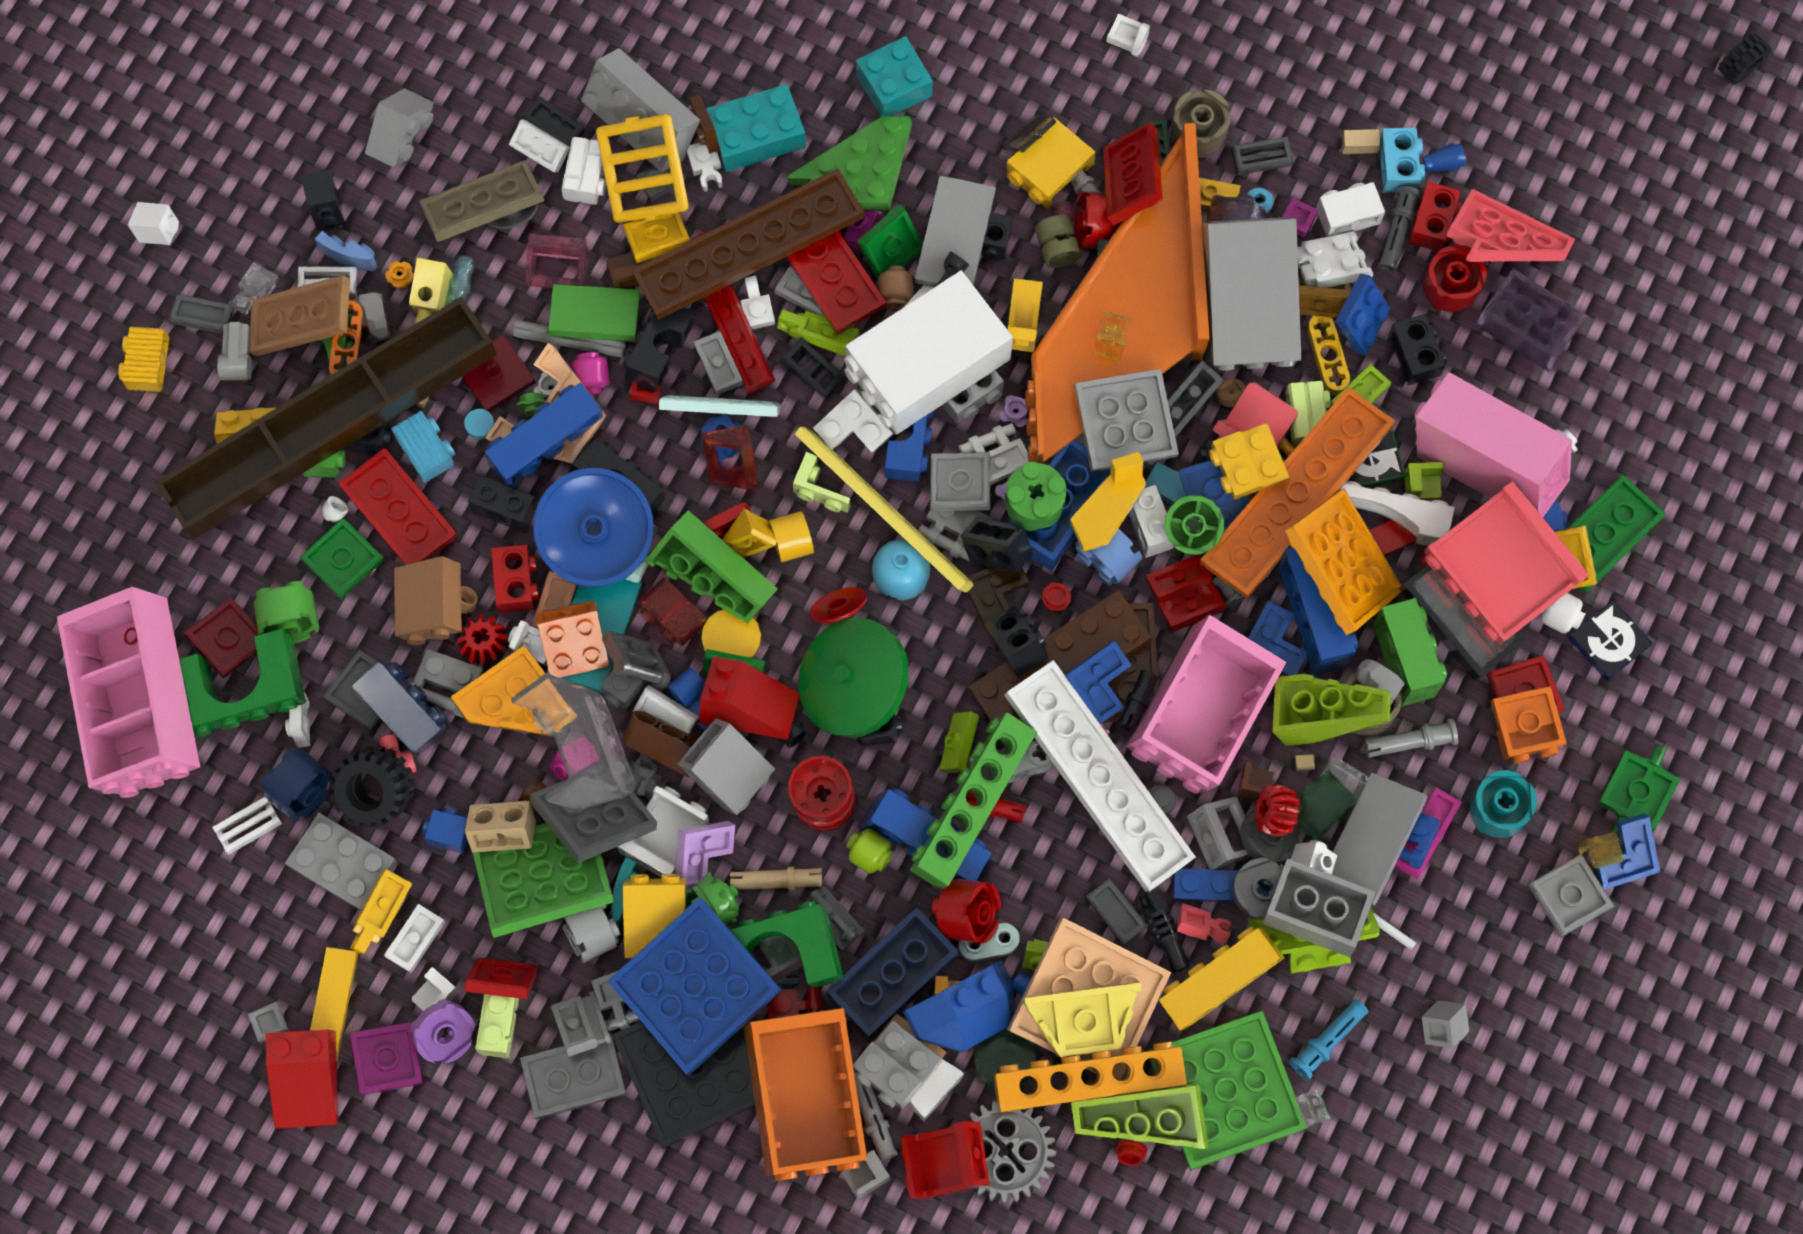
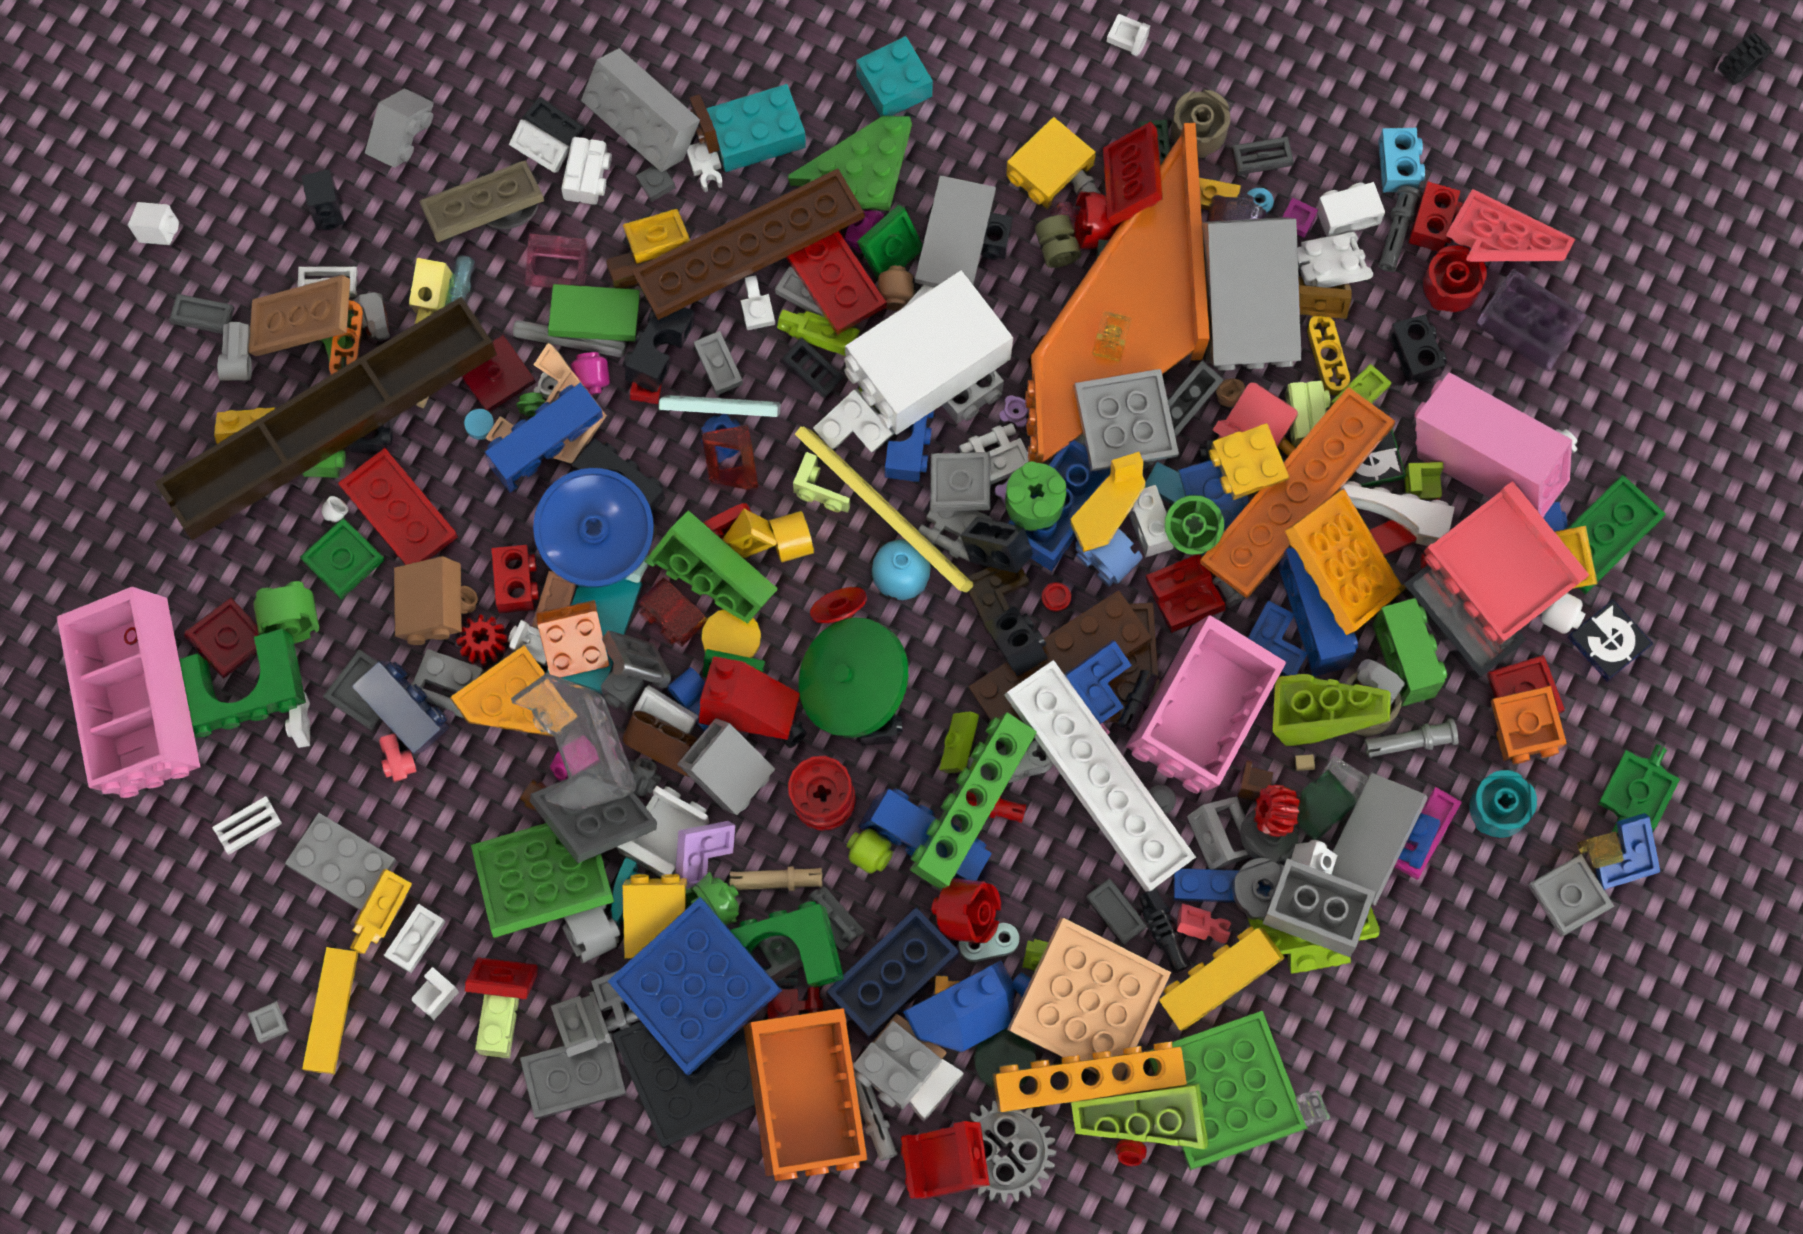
(144, 359): yellow brick -> none
(254, 284): clear plate -> none
(297, 784): dark blue brick -> none
(302, 1078): red slope -> none
(349, 254): medium blue slope -> none
(352, 797): black tyre -> none
(385, 1059): magenta plate -> none
(399, 281): light orange plate -> none
(423, 446): medium azure brick -> none
(436, 1017): medium lavender plate -> none
(446, 830): blue brick -> none
(500, 826): tan brick -> none
(502, 504): black brick -> none
(616, 188): yellow bar -> none
(739, 338): red tile -> none
(867, 1177): light grey panel -> none
(952, 265): black hinge -> none
(1024, 314): yellow arch -> none
(1028, 134): clear smoke piece -> none
(1084, 1018): light yellow wing -> none
(1319, 1049): dark azure pin -> none
(1360, 141): tan piece -> none
(1363, 314): blue plate -> none
(1395, 933): white piece -> none
(1445, 159): blue cone -> none
(1445, 1024): light grey panel -> none

